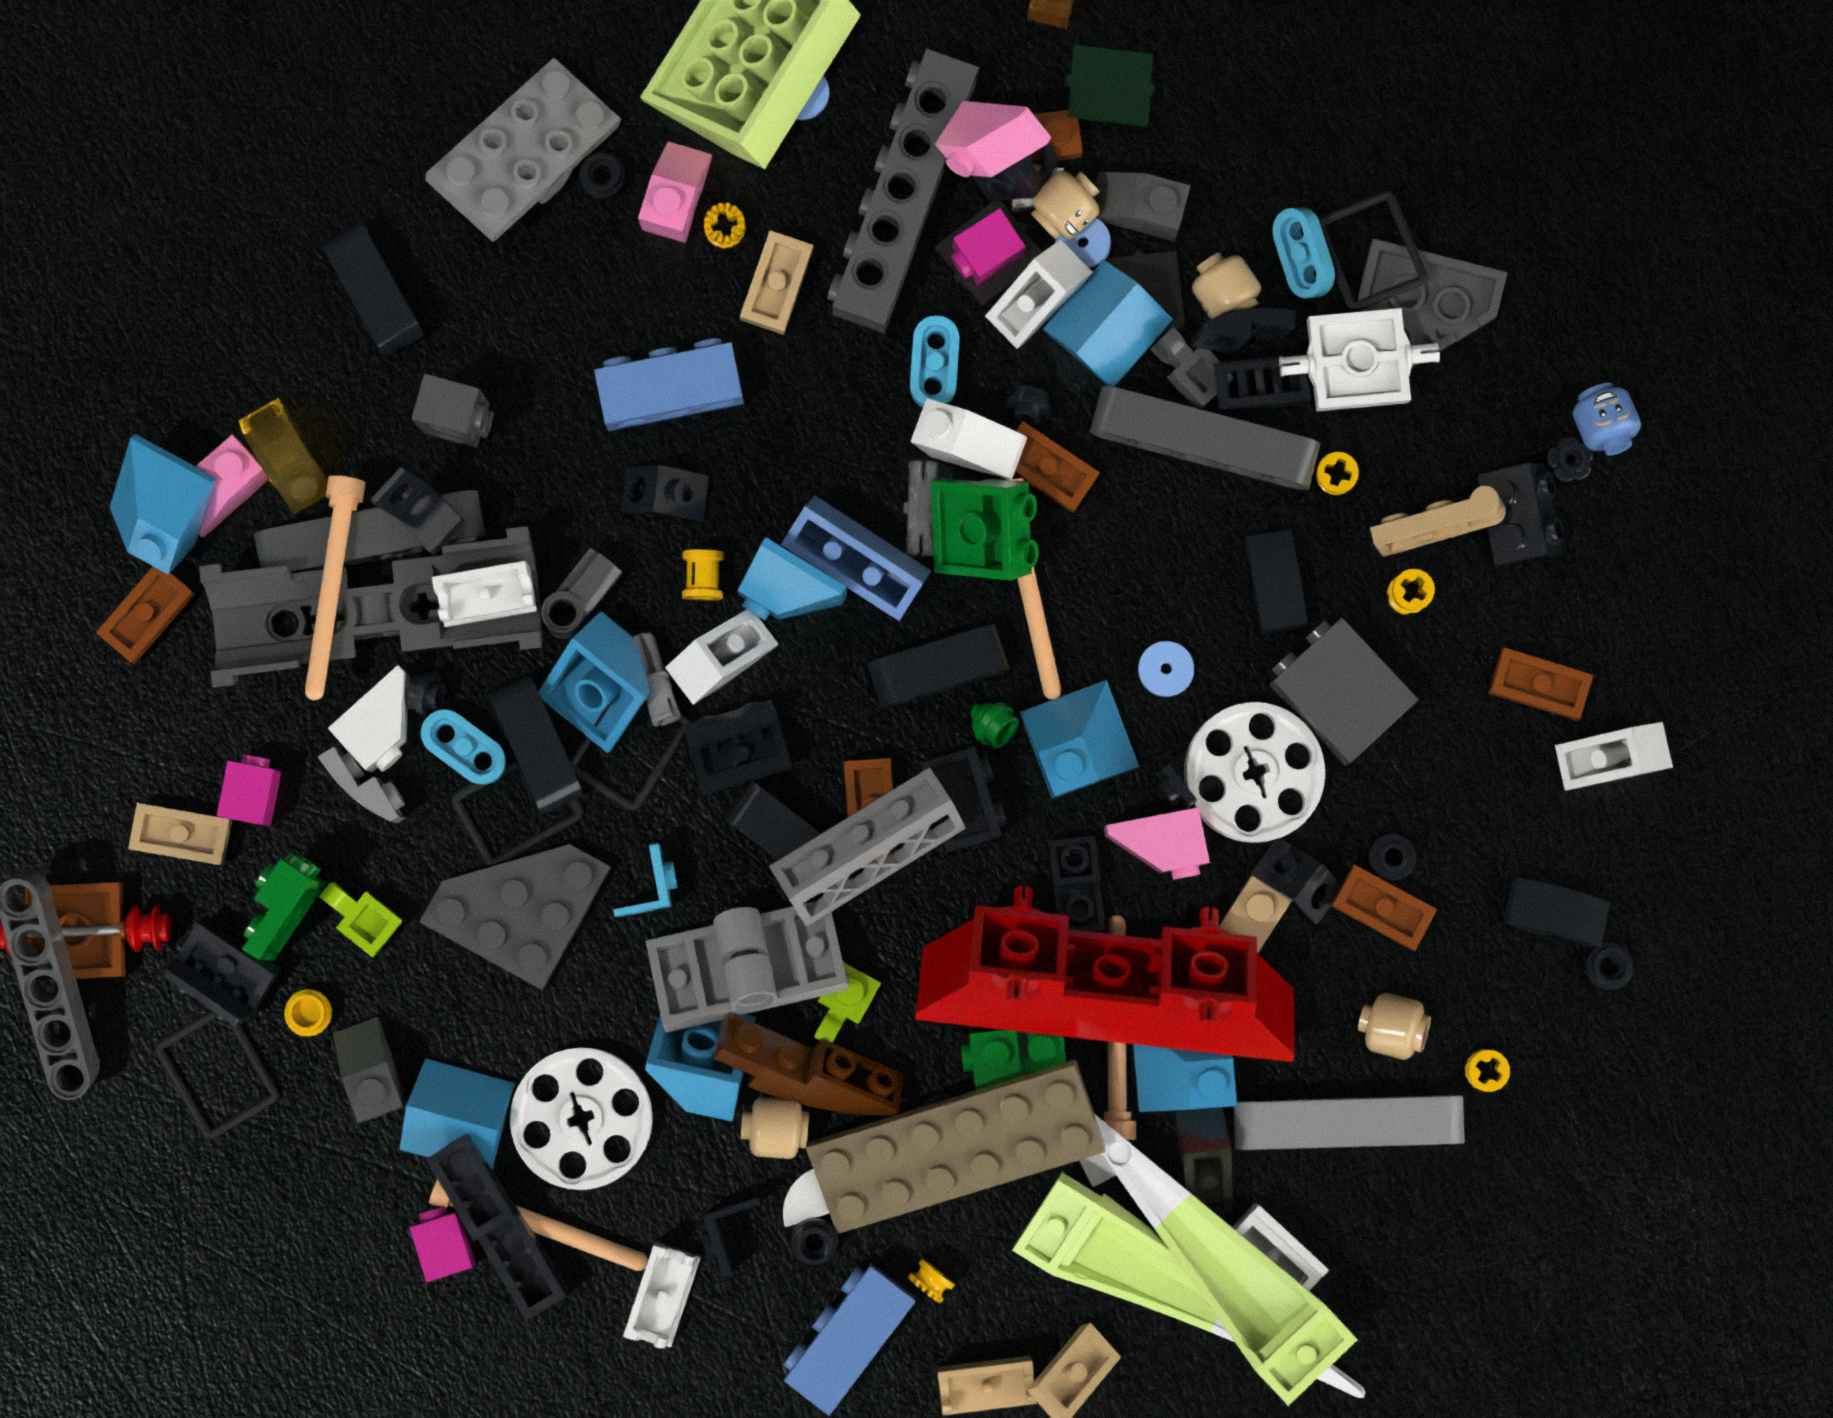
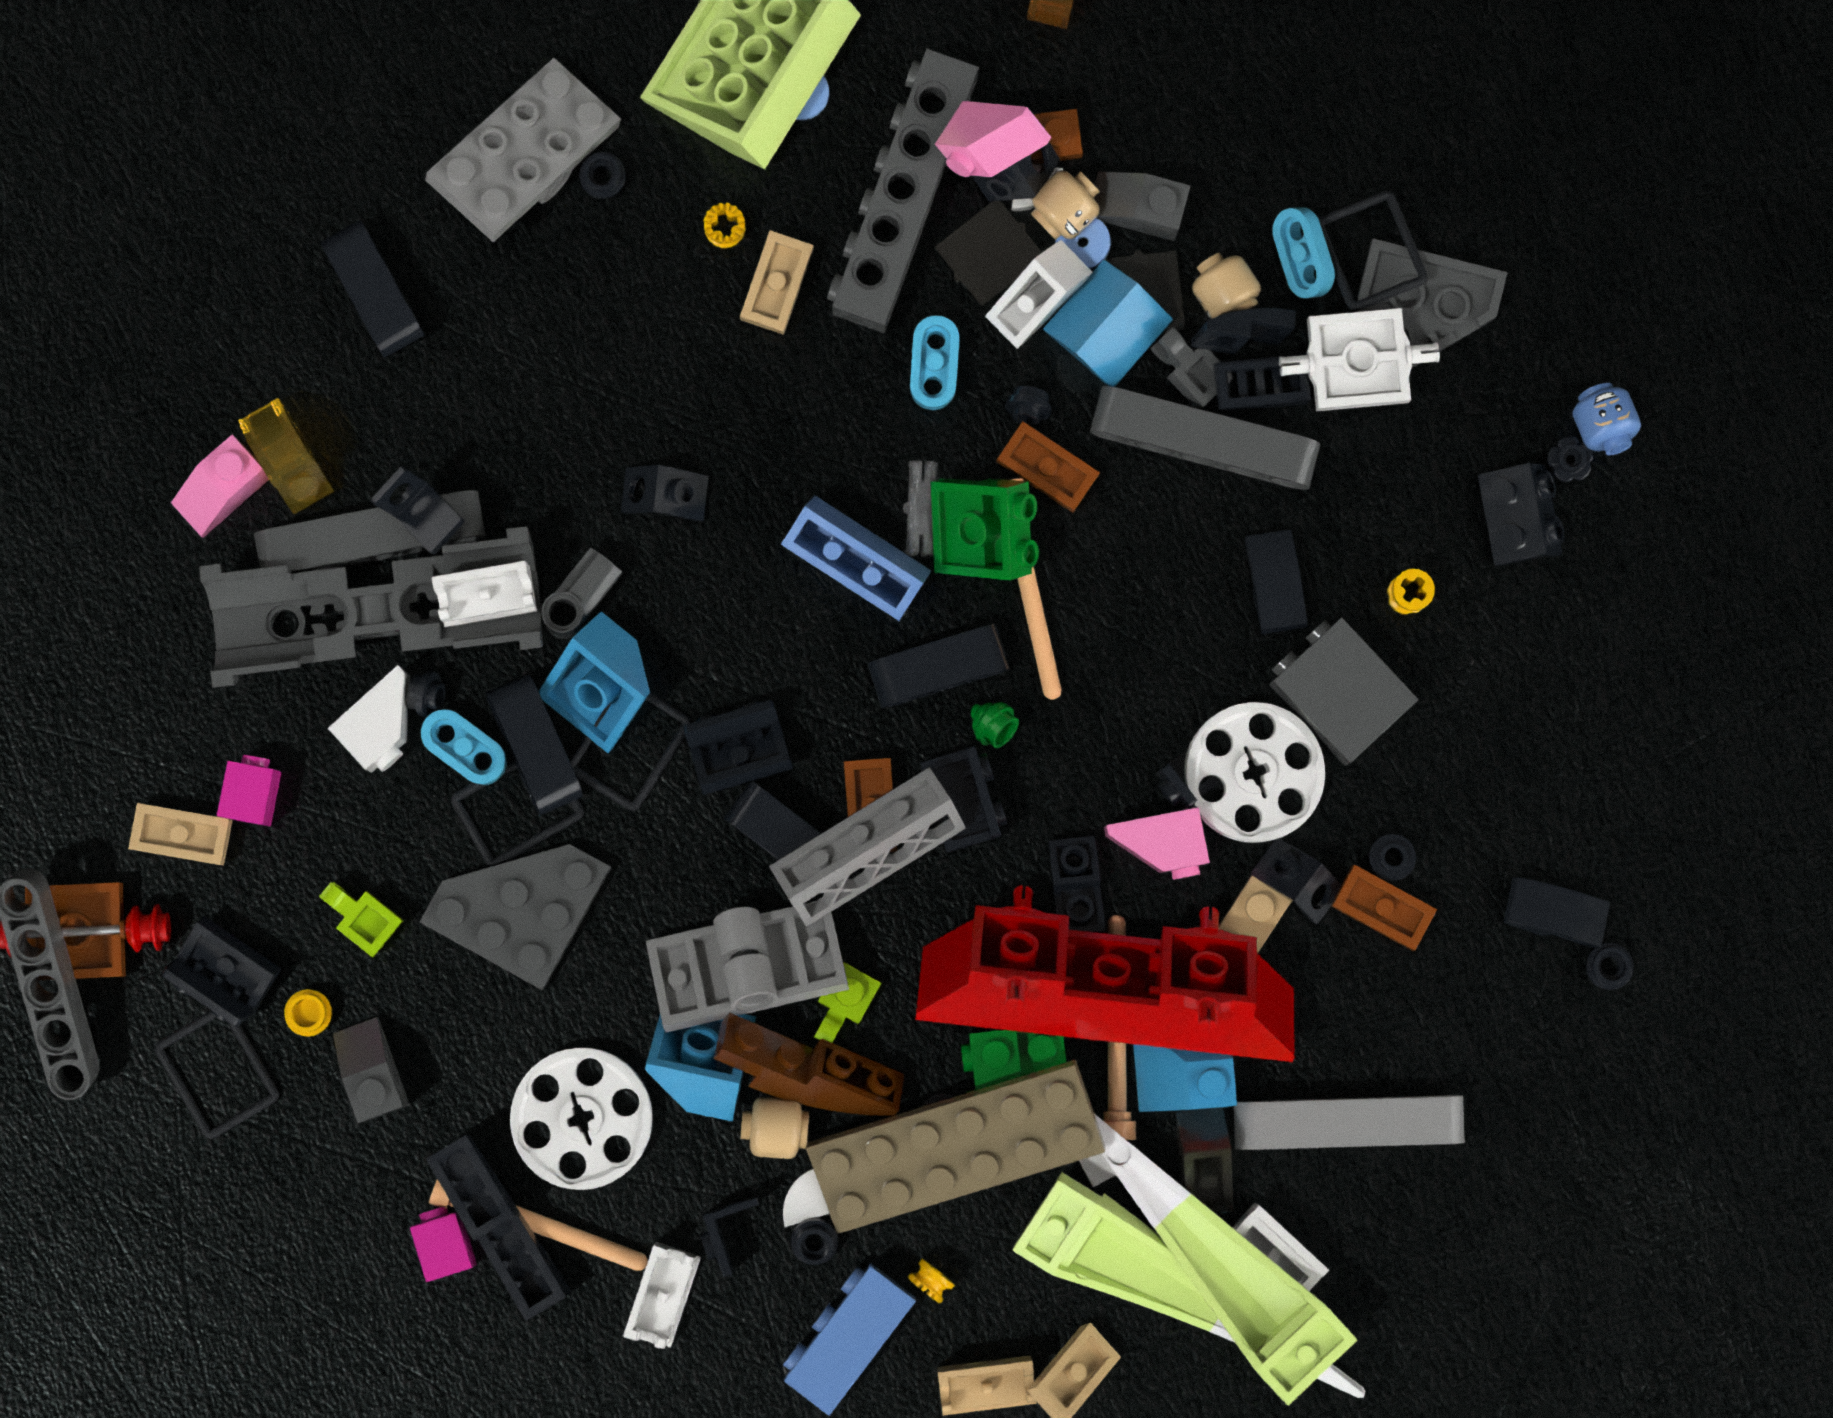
(145, 613): dark orange plate -> none
(159, 504): dark azure slope -> none
(288, 894): green plate -> none
(344, 498): light nougat piece -> none
(373, 794): light grey slope -> none
(452, 411): dark grey brick -> none
(454, 1103): dark azure slope -> none
(660, 700): light grey axle -> none
(665, 881): medium azure bracket -> none
(668, 384): medium blue brick -> none
(674, 191): bright pink slope -> none
(702, 574): yellow bush -> none
(720, 655): white slope -> none
(787, 585): dark azure slope -> none
(968, 439): white slope -> none
(987, 248): dark pink brick -> none
(1079, 739): dark azure slope -> none
(1110, 85): clear green piece -> none
(1181, 669): light blue wheel -> none
(1324, 479): yellow bush -> none
(1394, 1026): tan head -> none
(1439, 522): tan plate -> none
(1473, 1073): yellow bush -> none
(1540, 684): dark orange plate -> none
(1613, 756): white slope -> none

